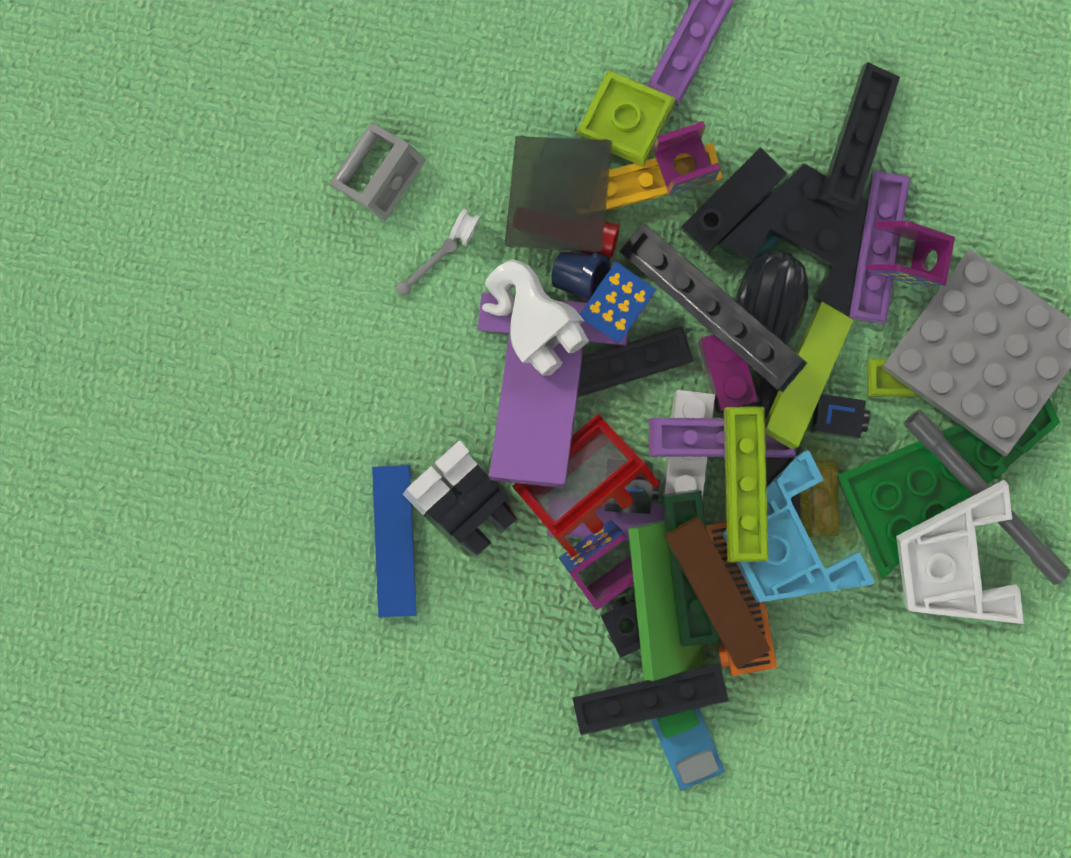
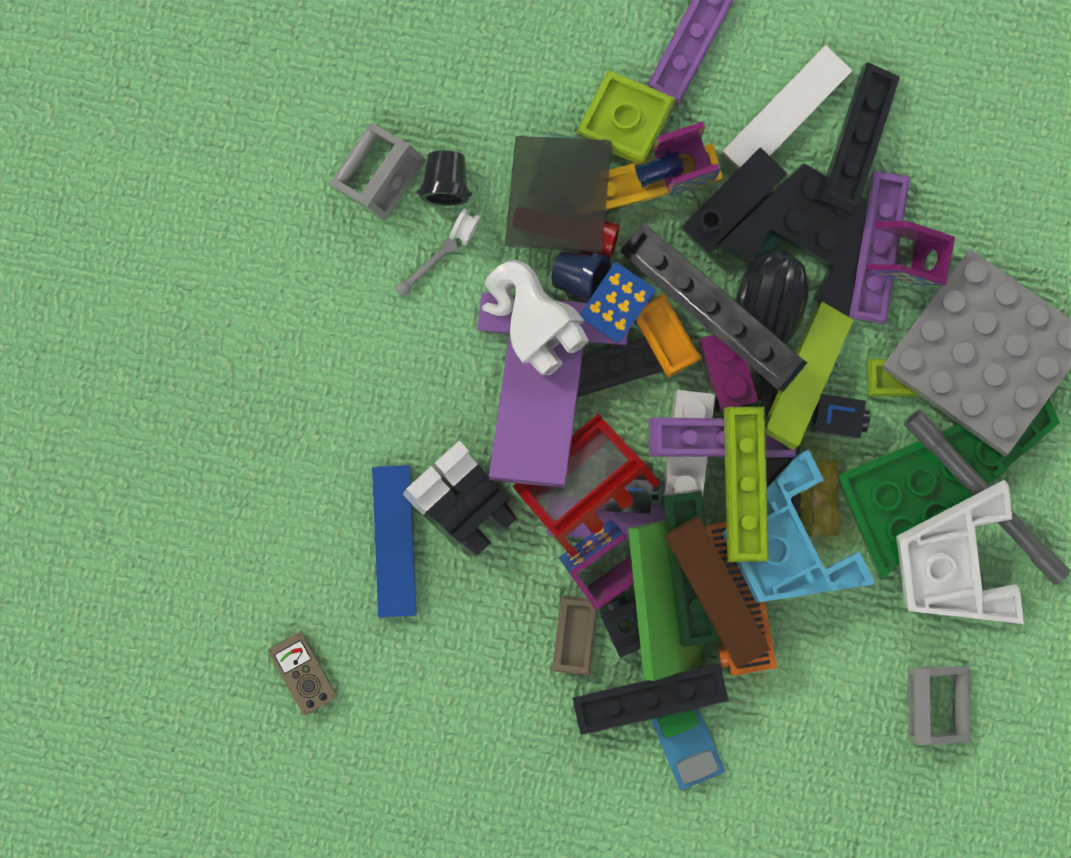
(302, 673): none -> tile
(445, 179): none -> black piece
(574, 636): none -> dark tan tile
(660, 168): none -> clear blue pin
(667, 336): none -> light orange tile
(789, 107): none -> white tile
(920, 709): none -> light grey tile

